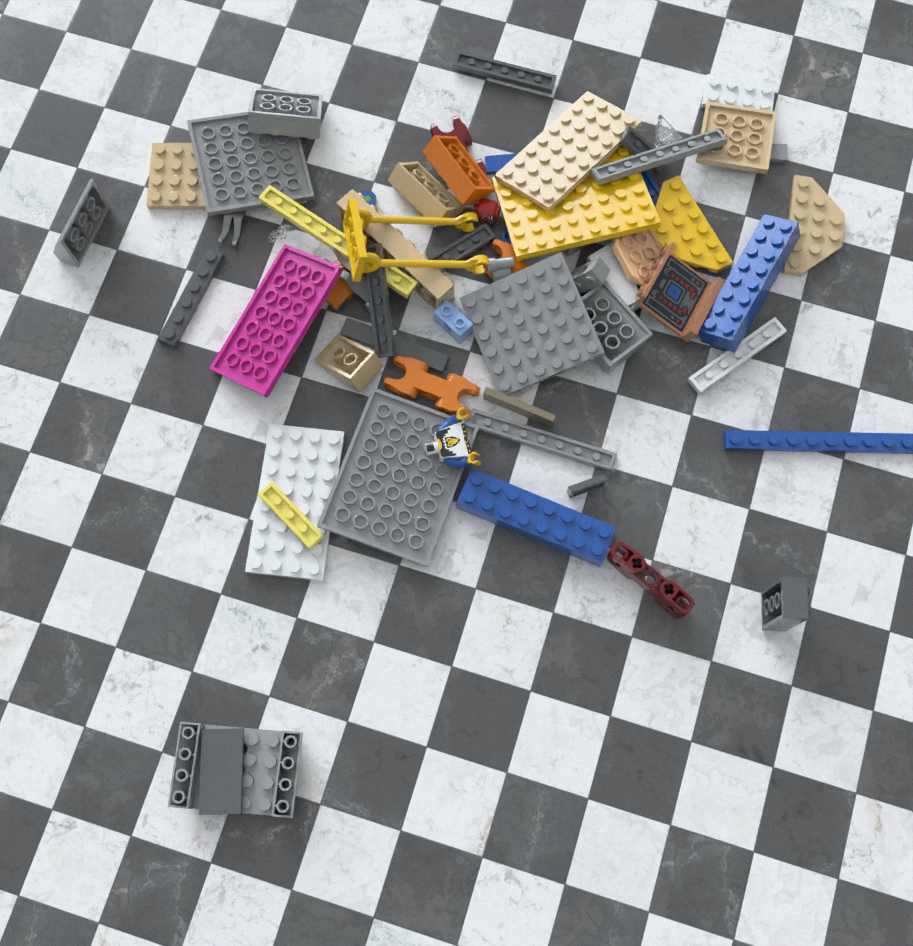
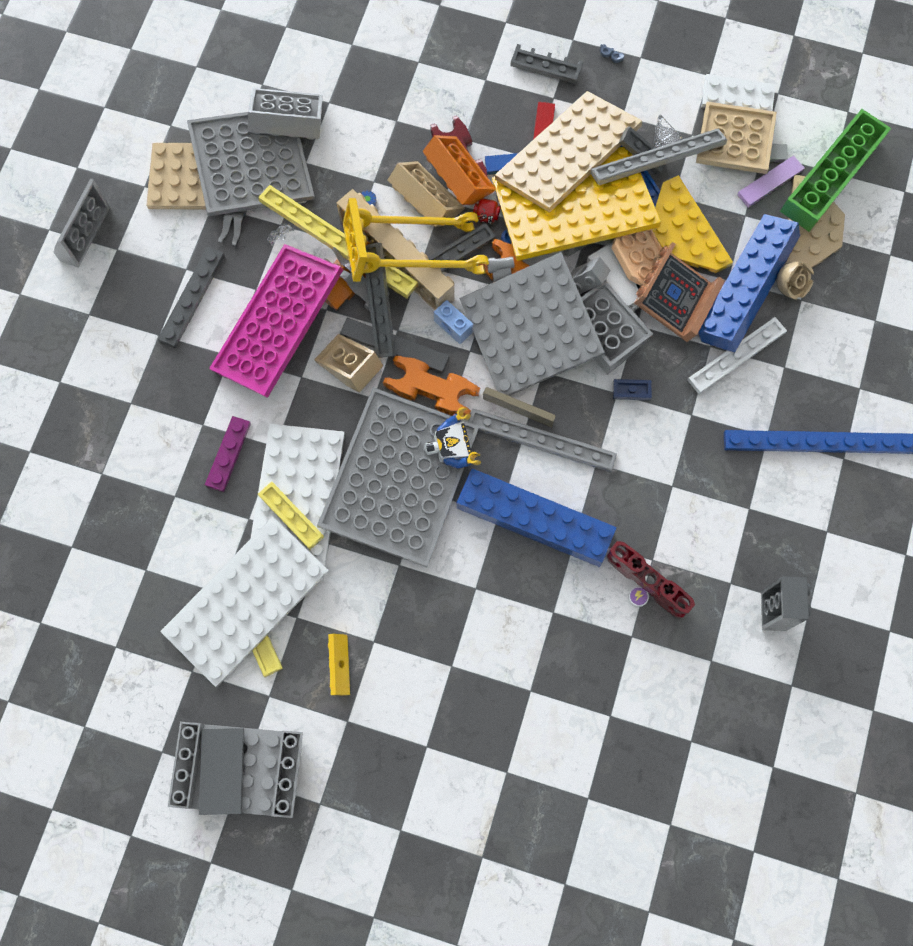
(228, 454): none -> magenta plate
(244, 601): none -> white plate
(267, 657): none -> light yellow tile
(339, 664): none -> yellow tile
(504, 72): dark grey plate -> none
(544, 117): none -> red tile
(546, 65): none -> dark grey hinge
(586, 486): dark grey tile -> none
(609, 52): none -> sand blue piece
(632, 389): none -> dark blue plate
(638, 597): none -> medium lavender tile
(770, 181): none -> lavender tile
(795, 279): none -> tan cylinder
(835, 170): none -> bright green brick

